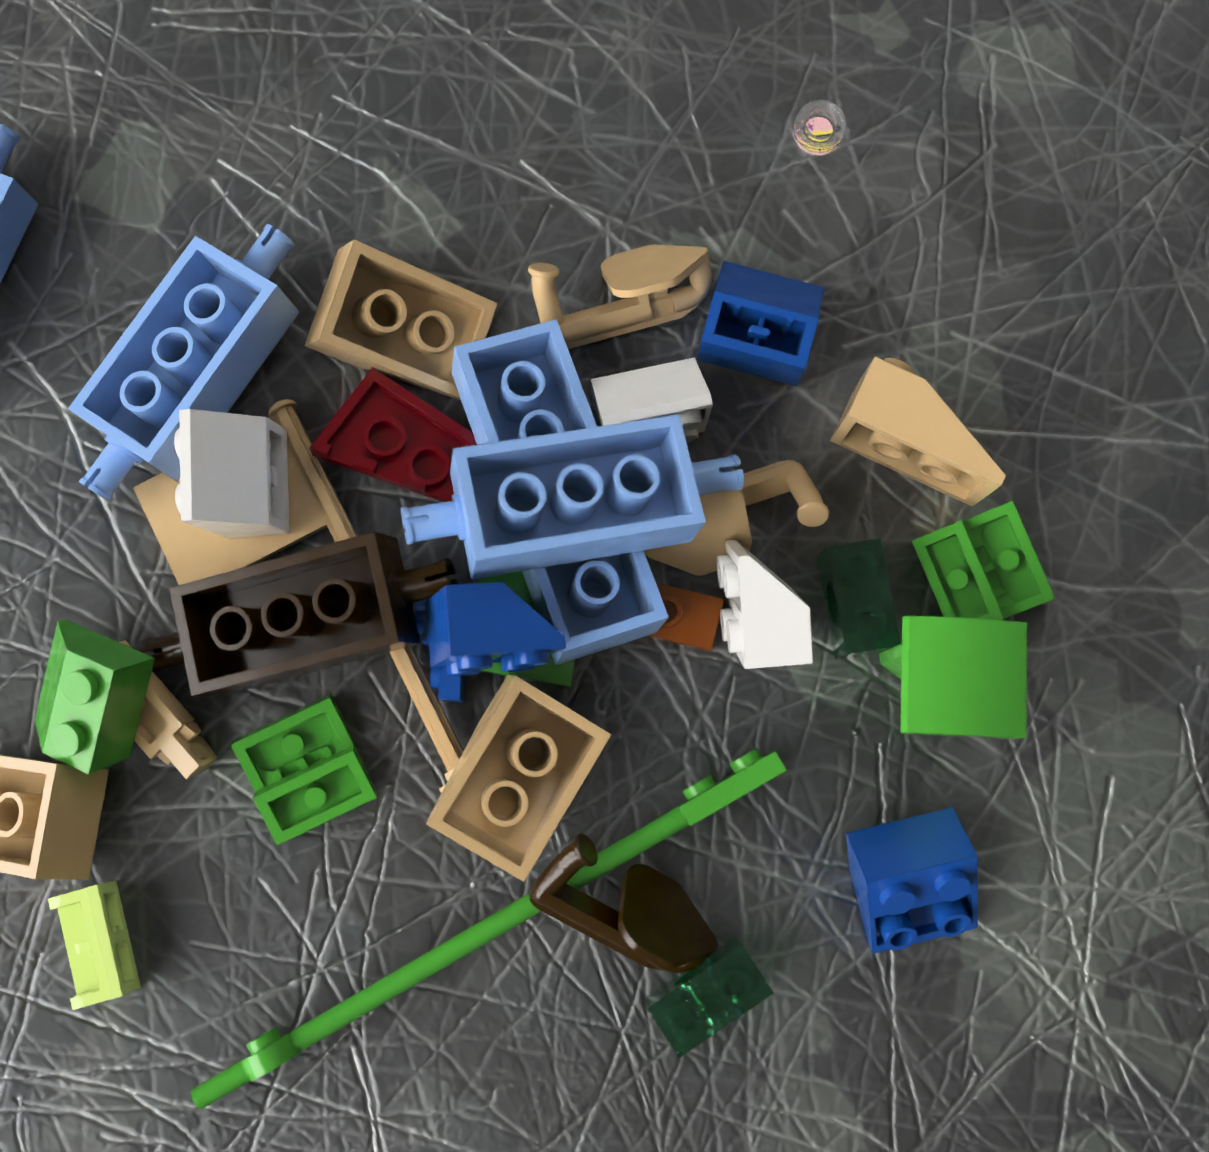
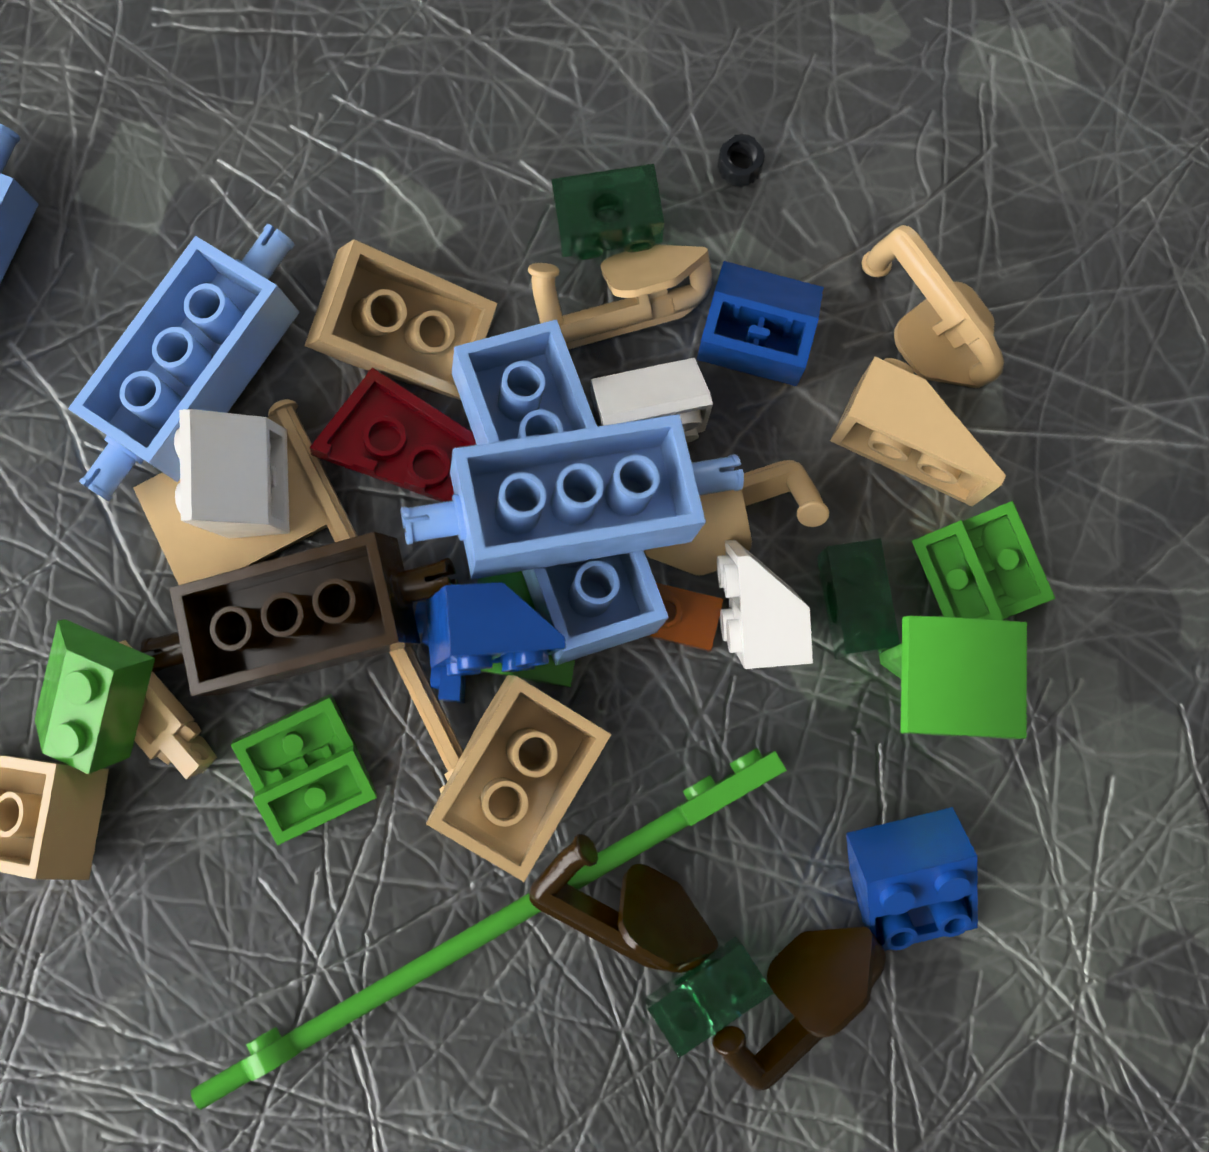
(97, 943): yellowish green hinge -> none
(628, 191): none -> clear green brick
(744, 145): none -> black axle
(819, 127): clear tile -> none
(824, 984): none -> dark brown piece
(951, 330): none -> tan piece

